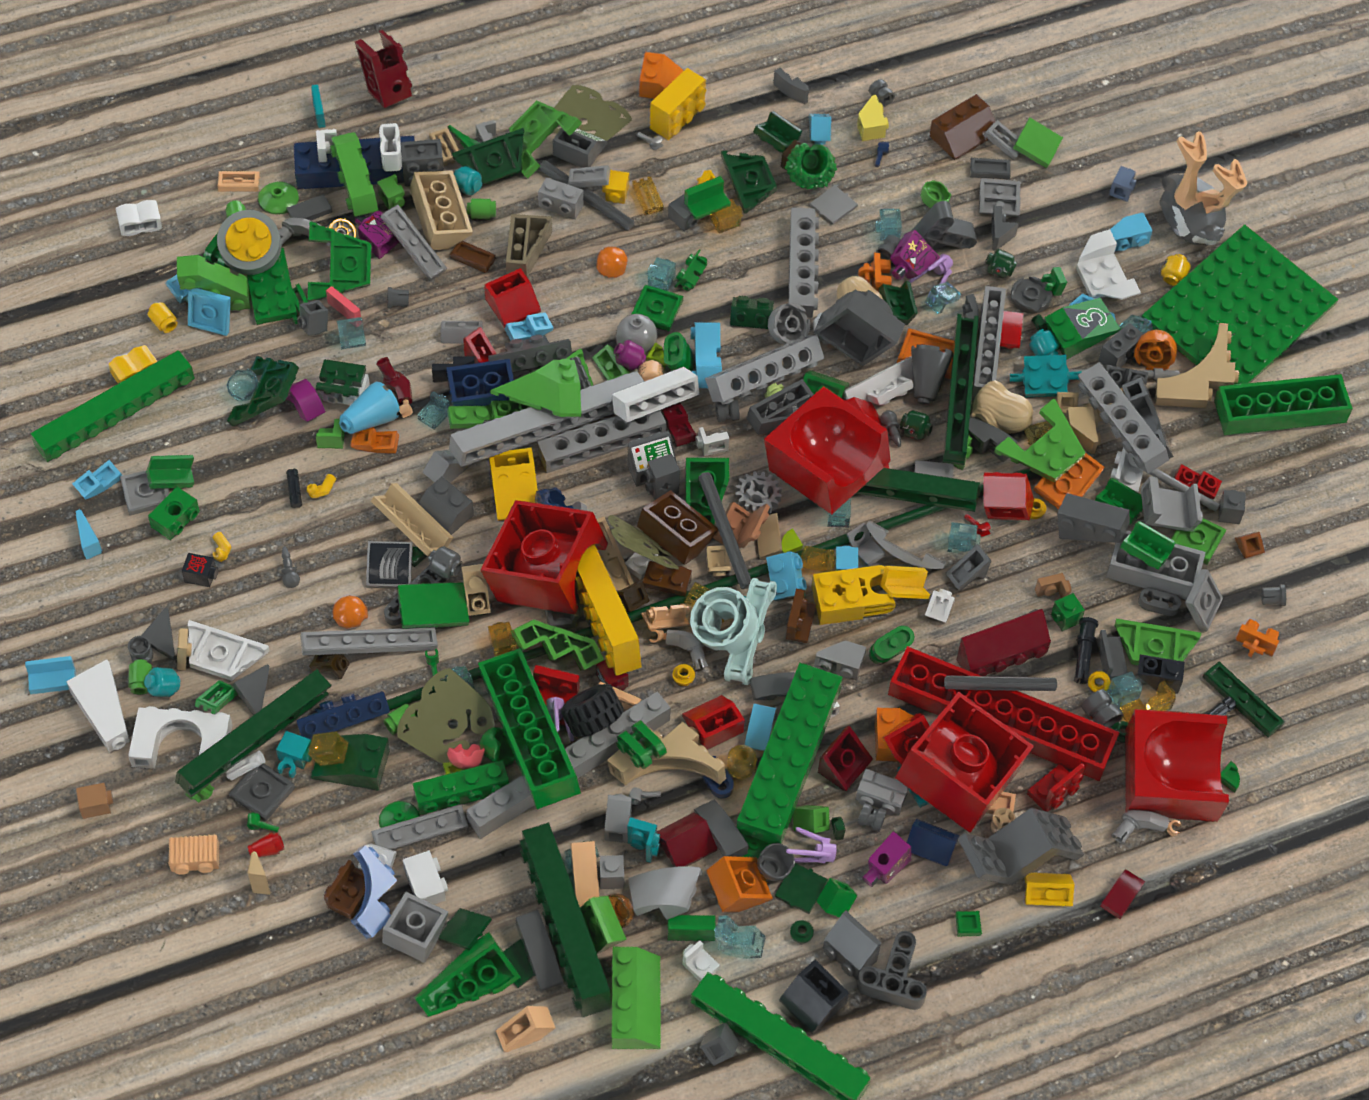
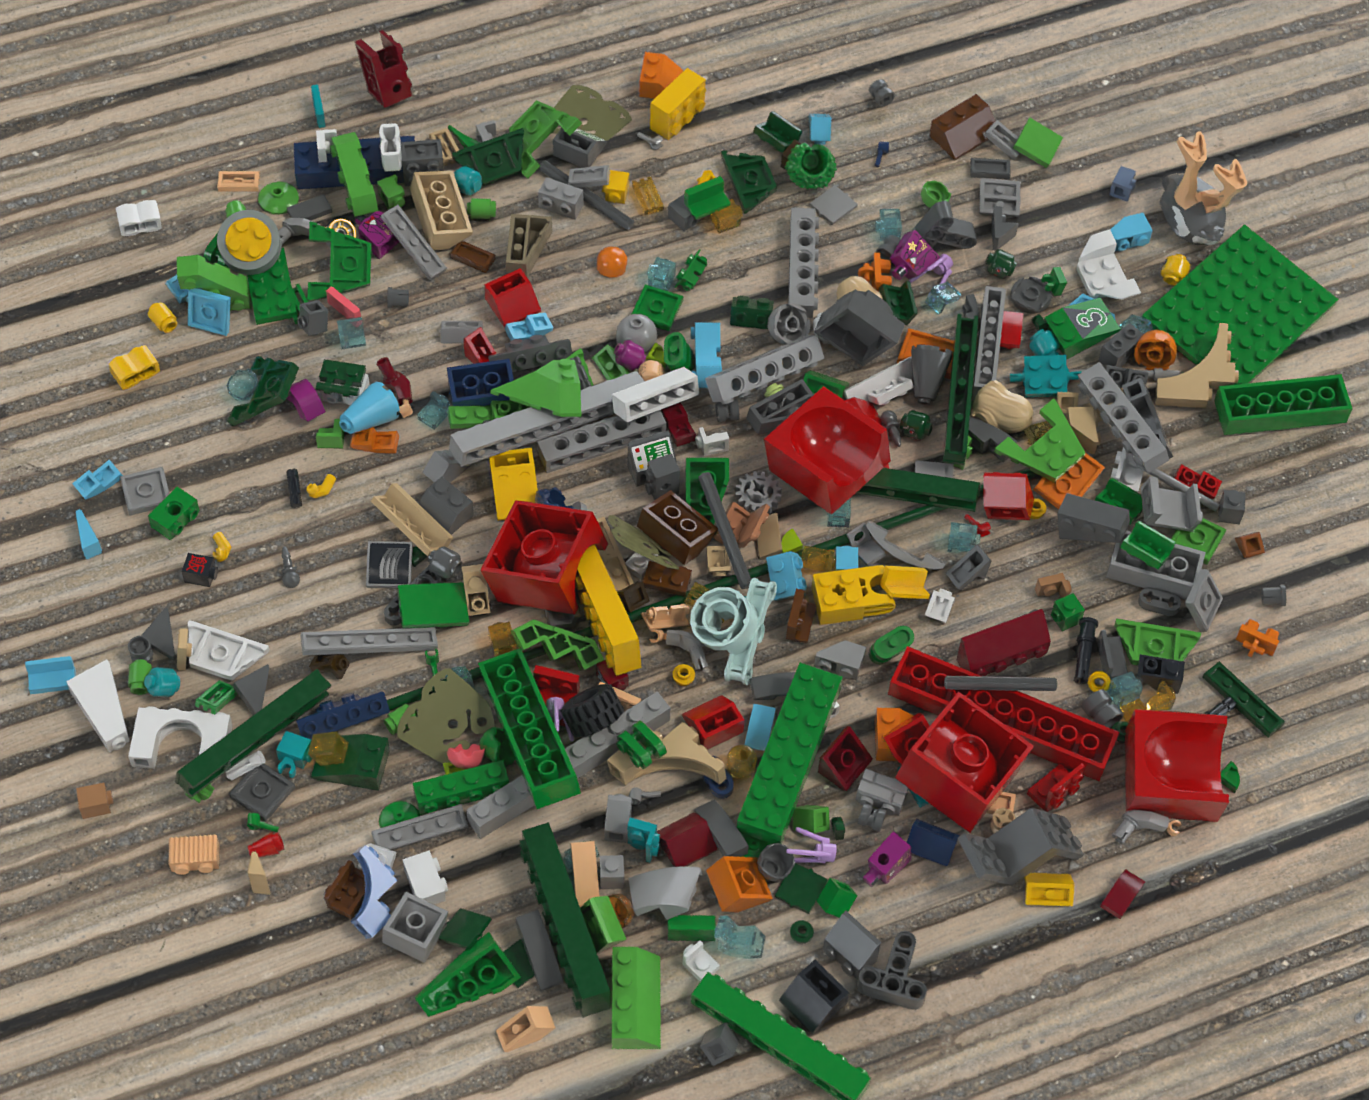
(112, 406): green brick -> none
(170, 471): green panel -> none
(349, 612): orange hair -> none
(439, 371): black slope -> none
(791, 87): dark grey slope -> none
(872, 121): light yellow slope -> none
(968, 923): green tile -> none

